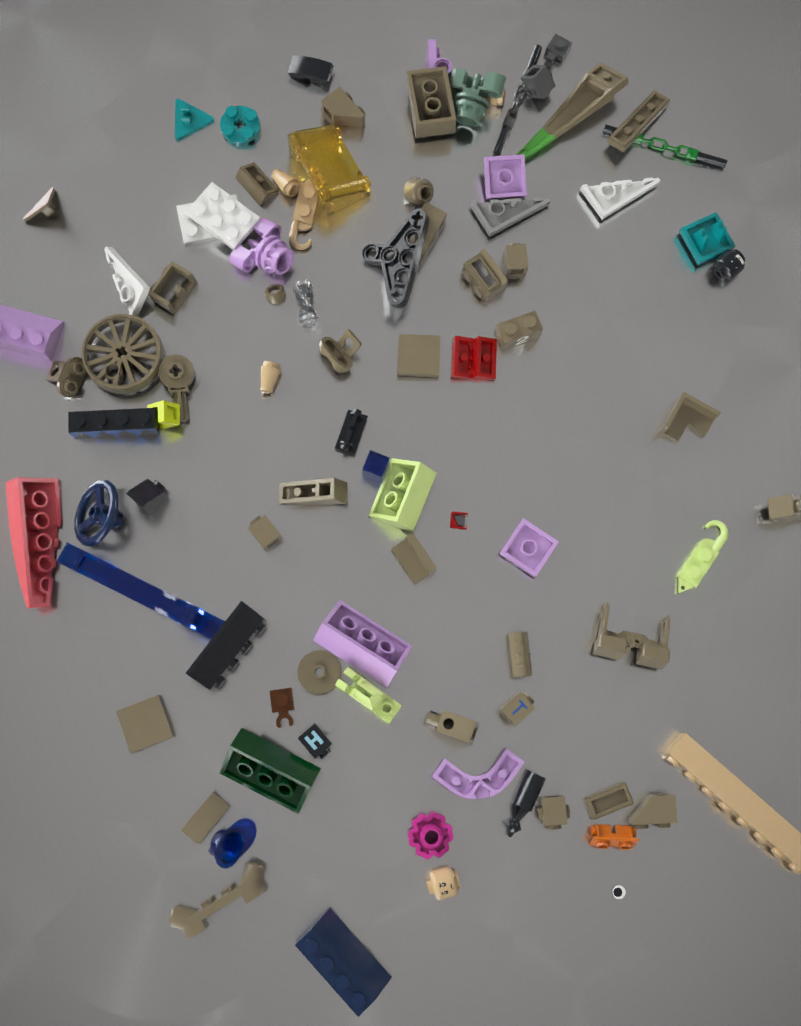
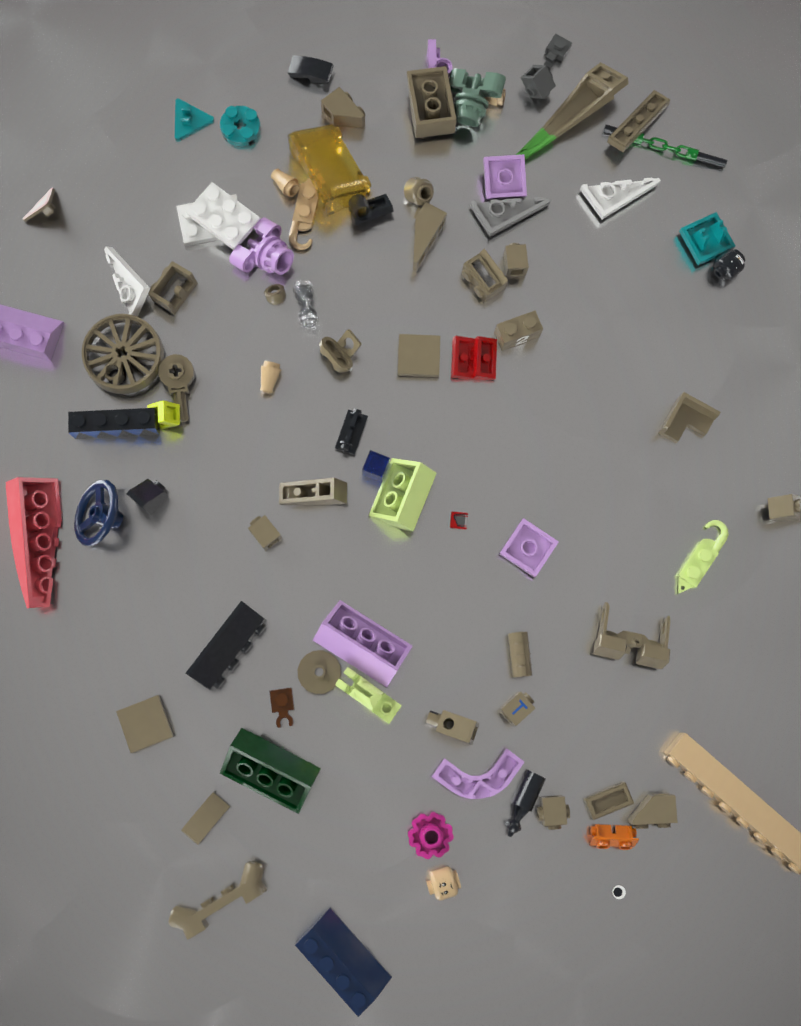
(68, 377): dark tan bracket -> none
(140, 591): clear blue slope -> none
(233, 842): clear blue piece -> none
(256, 183): dark tan slope -> none
(316, 741): black brick -> none
(365, 210): none -> black plate
(401, 247): black beam -> none
(414, 558): dark tan panel -> none
(509, 121): piece -> none

